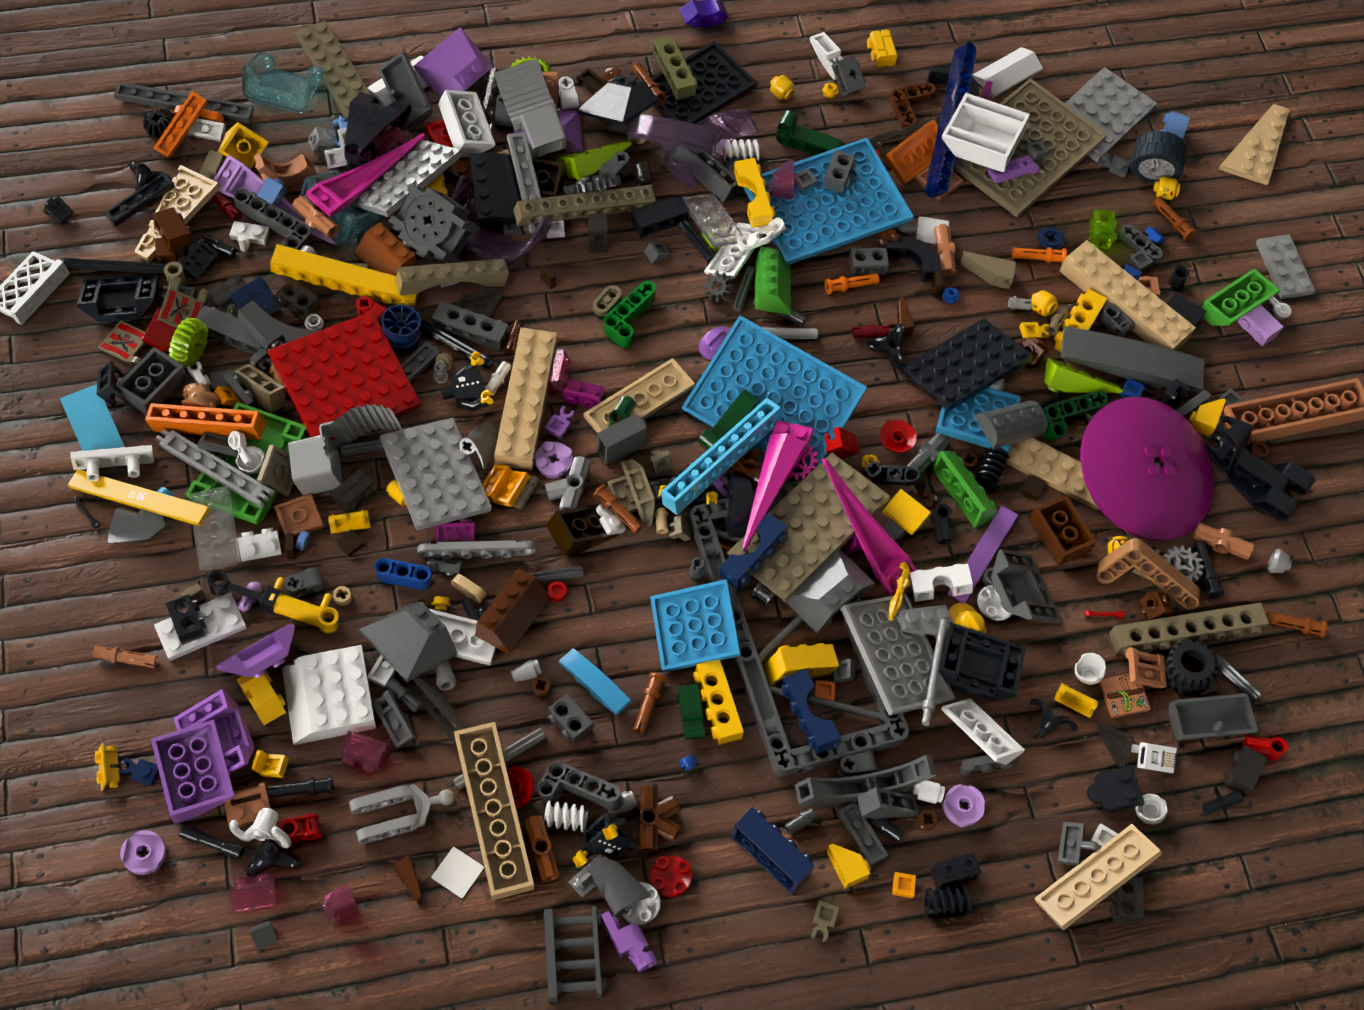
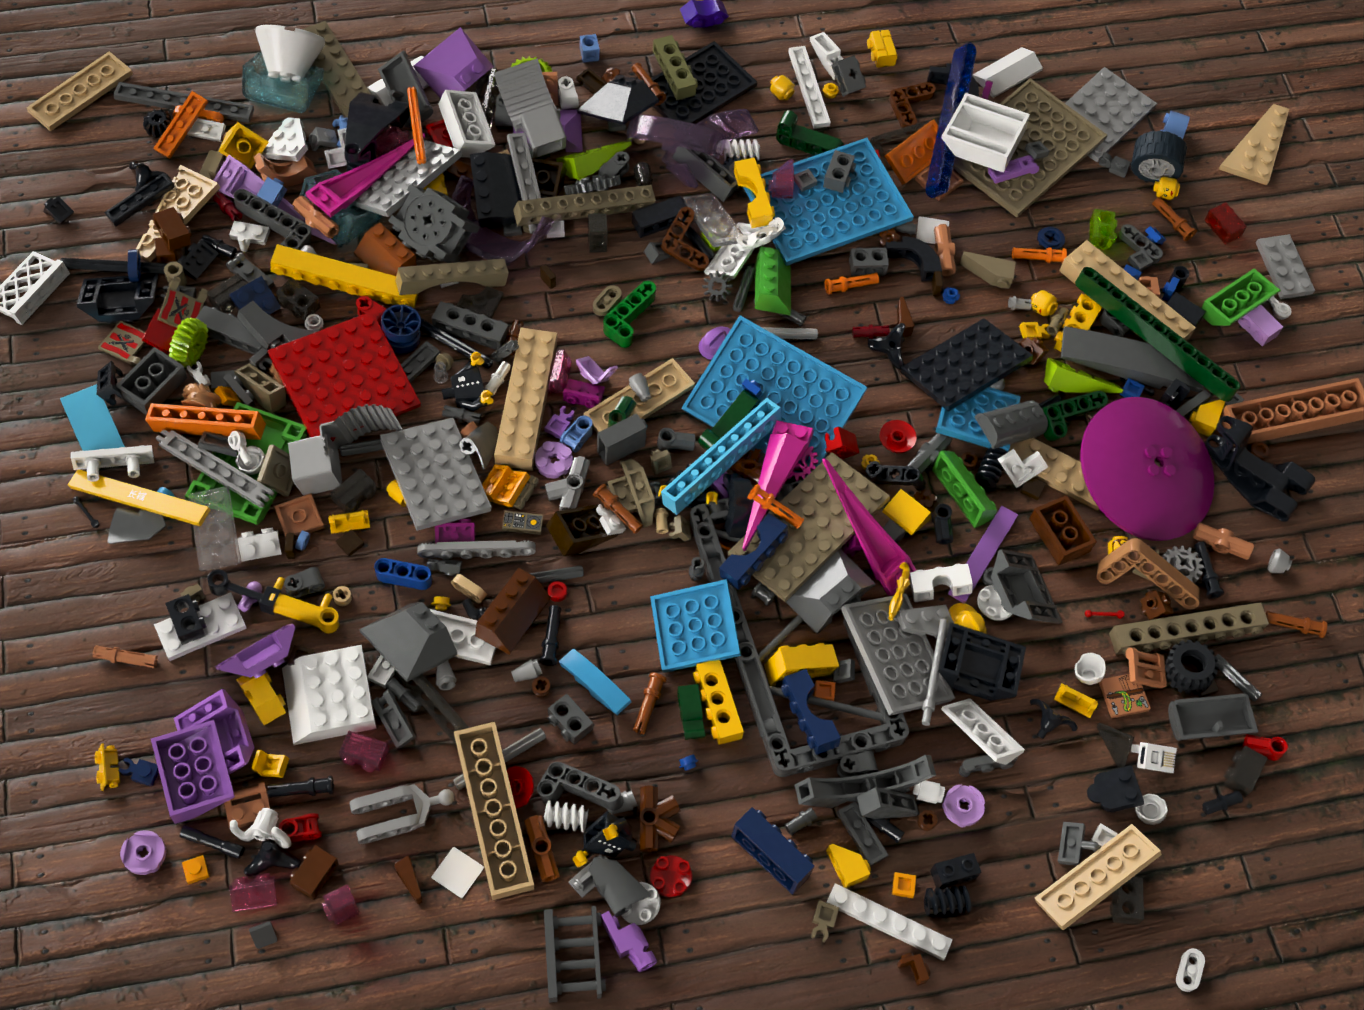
(79, 91): none -> tan plate
(134, 265): none -> dark blue beam
(195, 869): none -> light orange plate
(248, 270): none -> dark grey plate
(287, 142): none -> white plate
(288, 52): none -> white cone
(313, 872): none -> reddish brown brick
(416, 125): none -> orange axle
(461, 414): none -> dark grey pin
(466, 430): none -> nougat tile
(505, 350): none -> dark grey axle
(522, 522): none -> tile
(550, 644): none -> black pin
(576, 436): none -> medium blue piece
(589, 48): none -> medium blue brick
(592, 372): none -> lavender piece
(640, 386): none -> light grey cone
(677, 440): none -> dark grey piece
(678, 245): none -> reddish brown beam
(753, 387): none -> blue plate
(765, 503): none -> orange pin
(809, 87): none -> white plate
(890, 922): none -> white plate
(919, 968): none -> reddish brown bracket
(1024, 470): none -> white plate
(1157, 334): none -> dark green beam
(1169, 288): none -> blue plate
(1190, 971): none -> white plate
(1225, 223): none -> clear red brick

